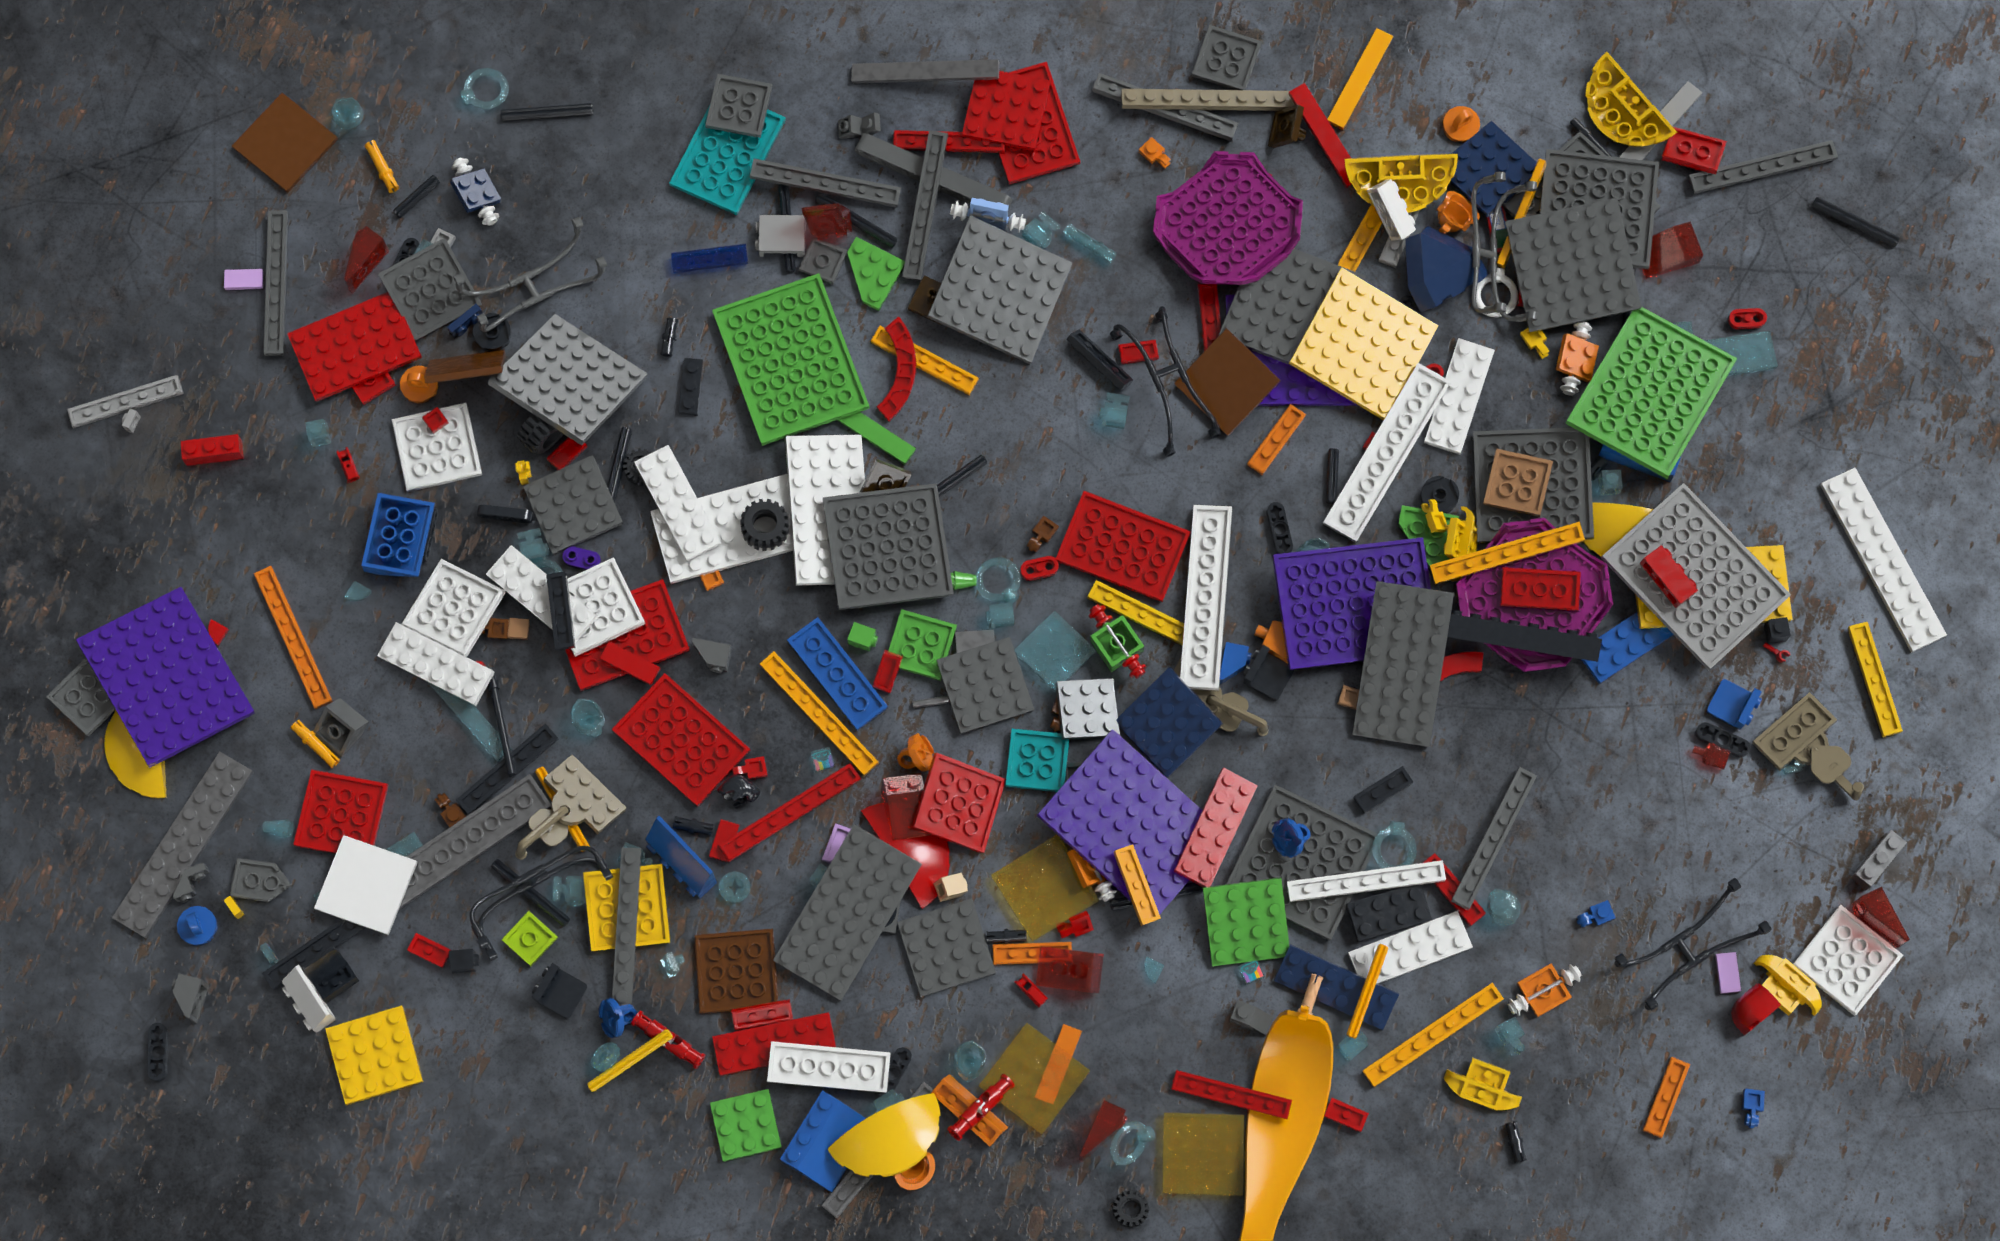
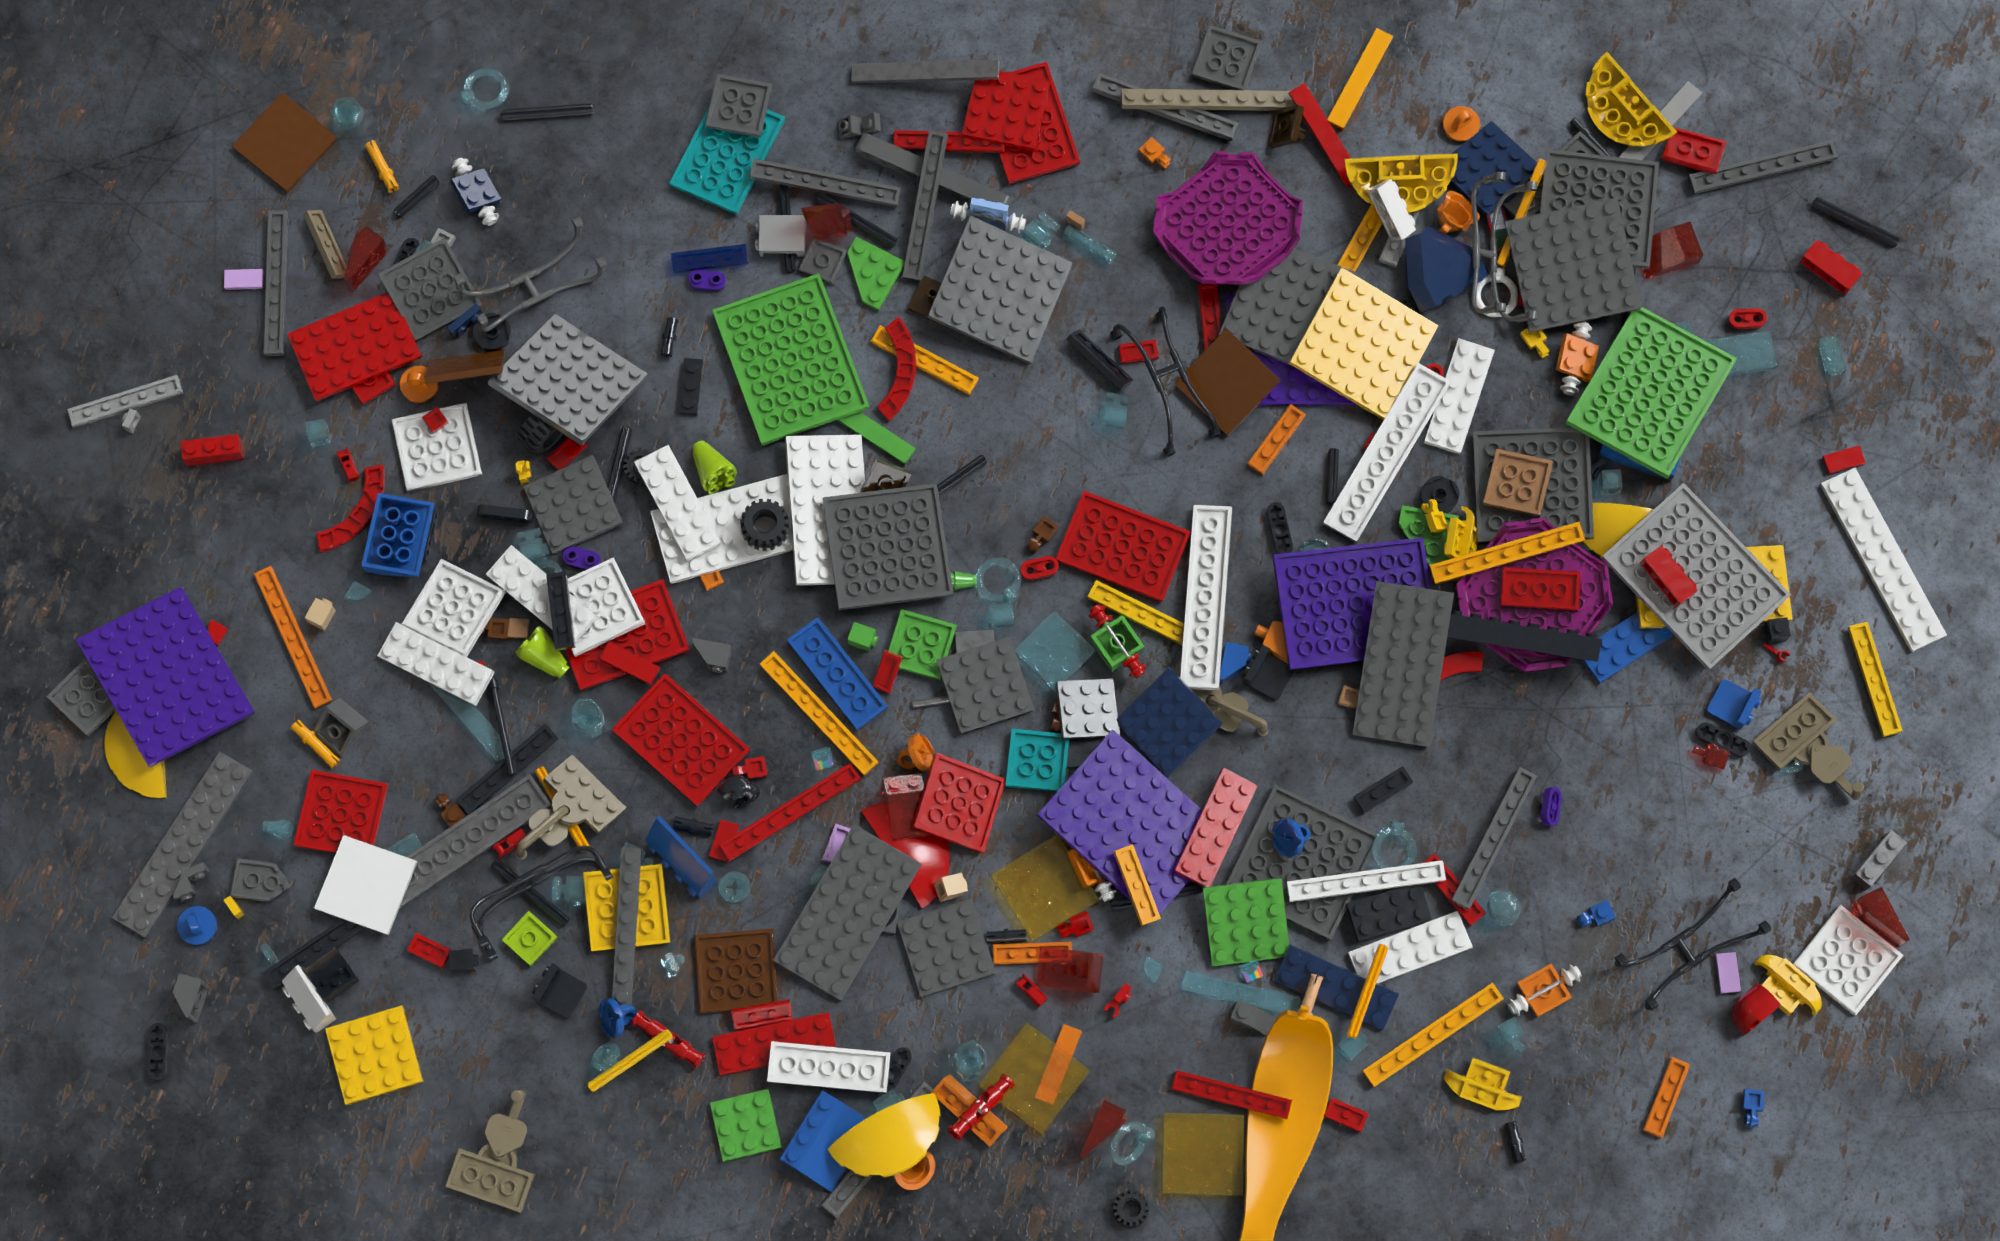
(320, 613): none -> tan brick
(326, 243): none -> dark tan plate
(360, 516): none -> red tile
(489, 1174): none -> dark tan plate
(512, 841): none -> red bar
(542, 654): none -> lime cone
(706, 282): none -> dark purple plate
(713, 468): none -> lime cone
(1075, 220): none -> medium nougat tile
(1122, 996): none -> red plate
(1234, 991): none -> clear light blue tile
(1551, 806): none -> dark purple plate
(1831, 267): none -> red brick
(1831, 355): none -> clear light blue plate
(1843, 460): none -> red tile

